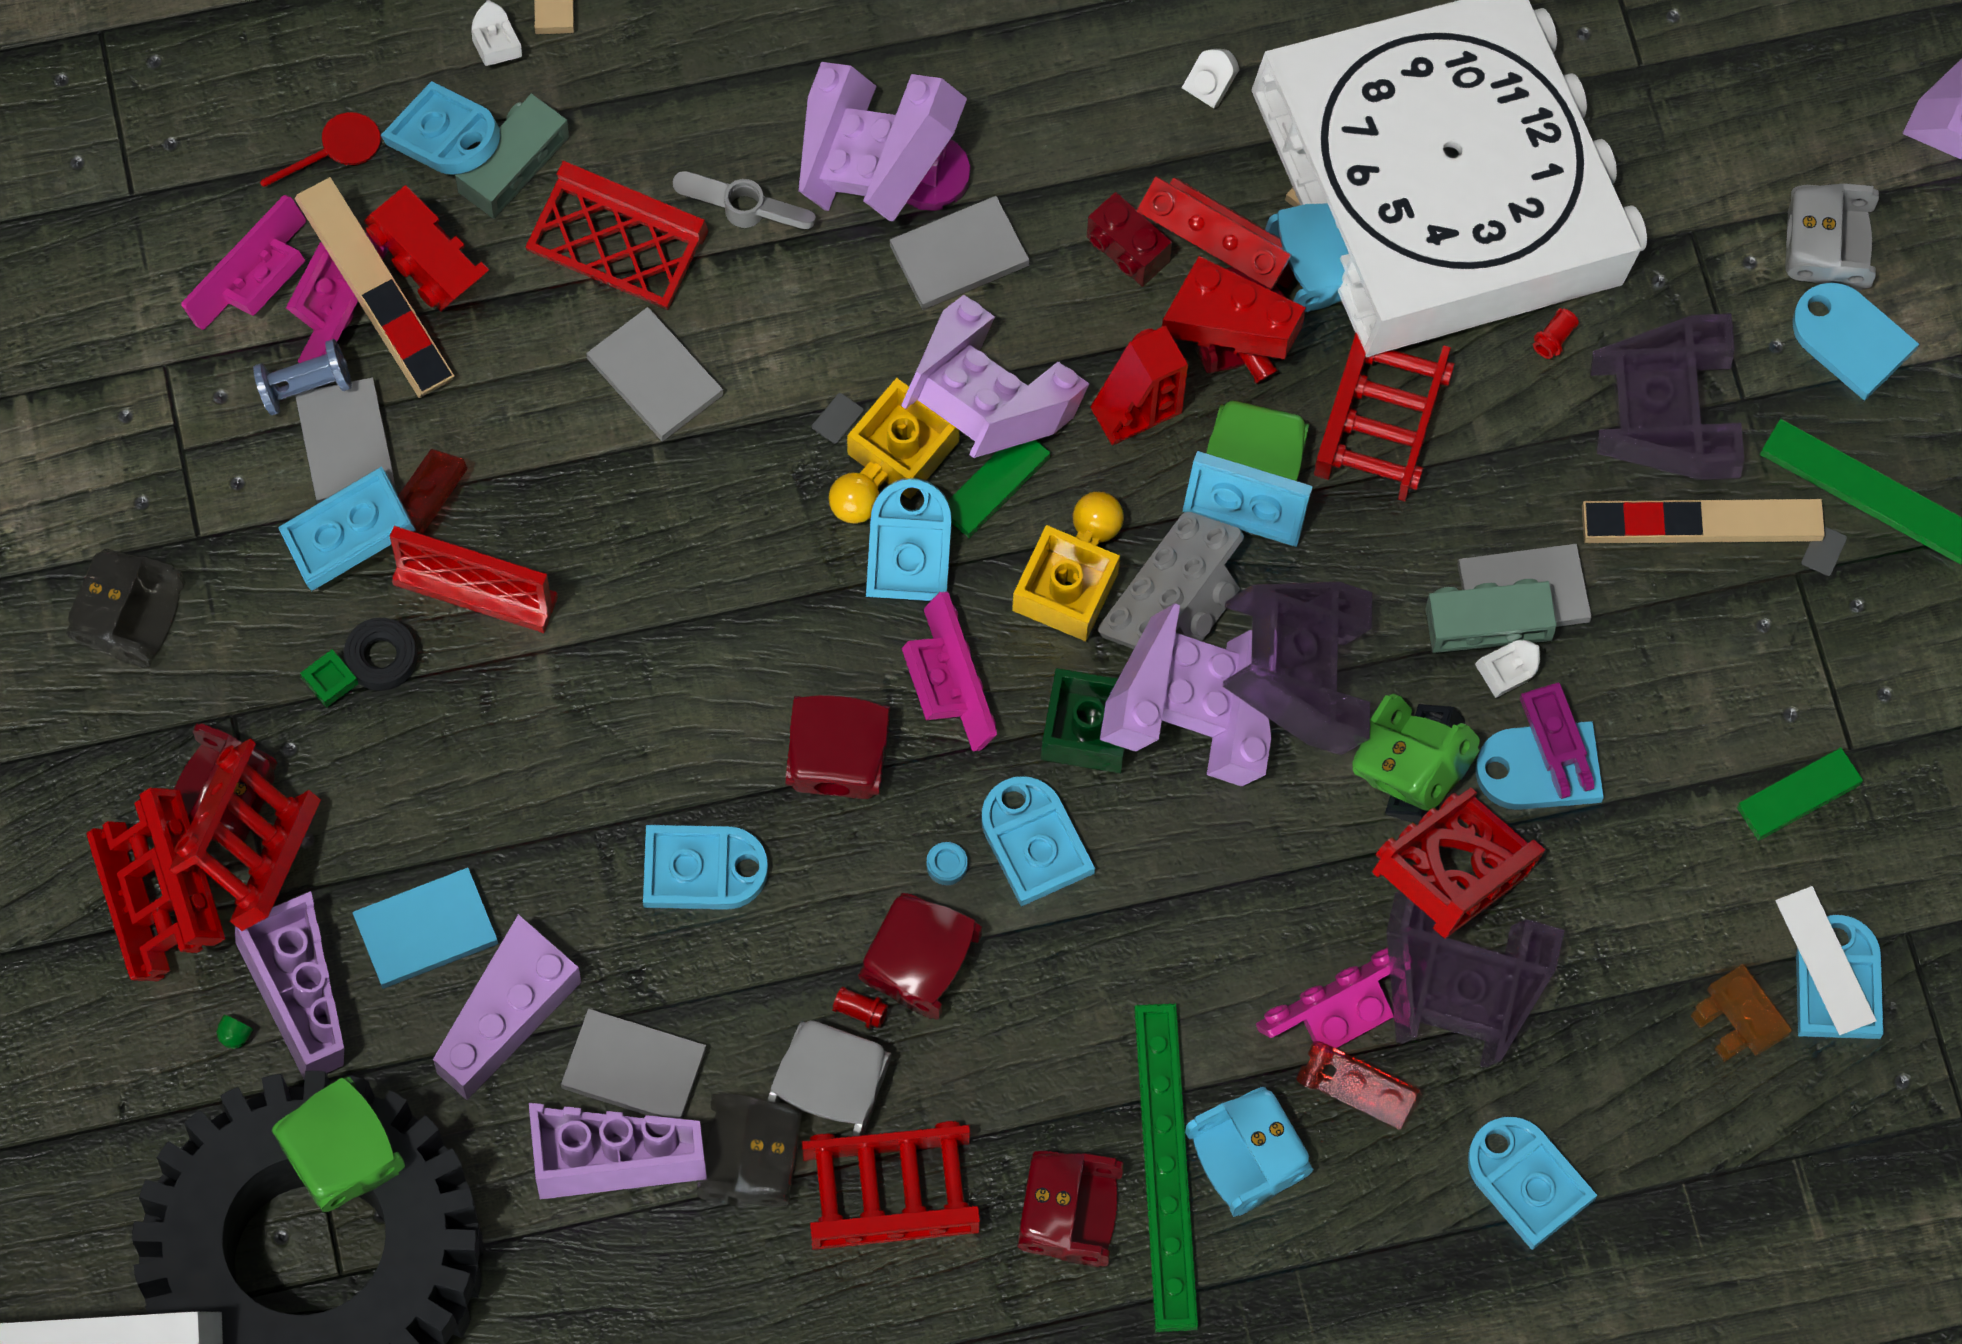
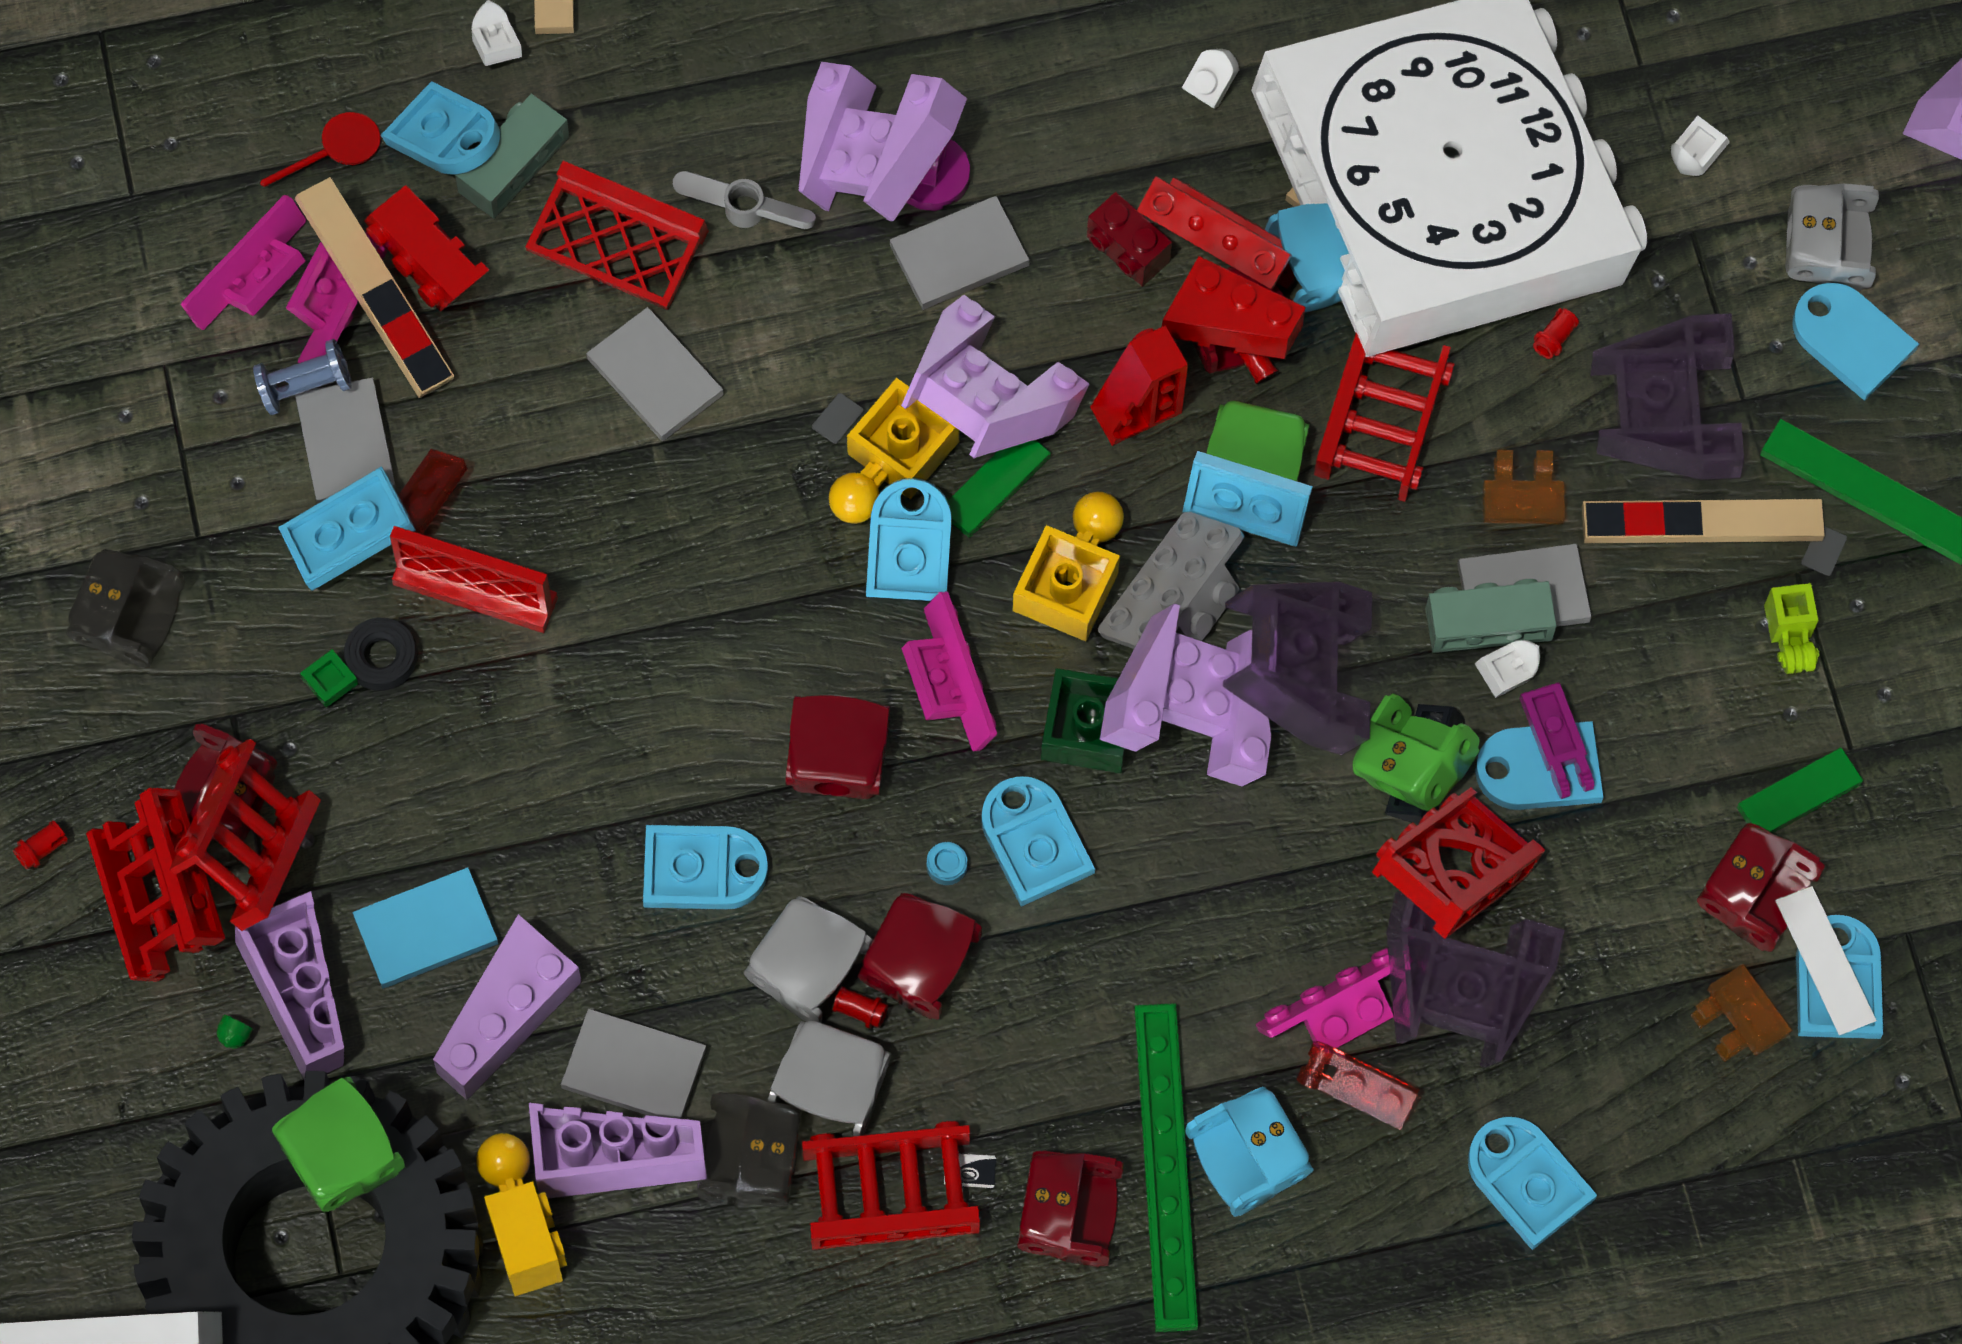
(39, 845): none -> red pin
(520, 1216): none -> yellow brick
(806, 957): none -> light grey piece
(977, 1170): none -> sticker
(1523, 501): none -> clear orange plate
(1698, 148): none -> white plate
(1751, 878): none -> dark red piece
(1791, 623): none -> lime brick

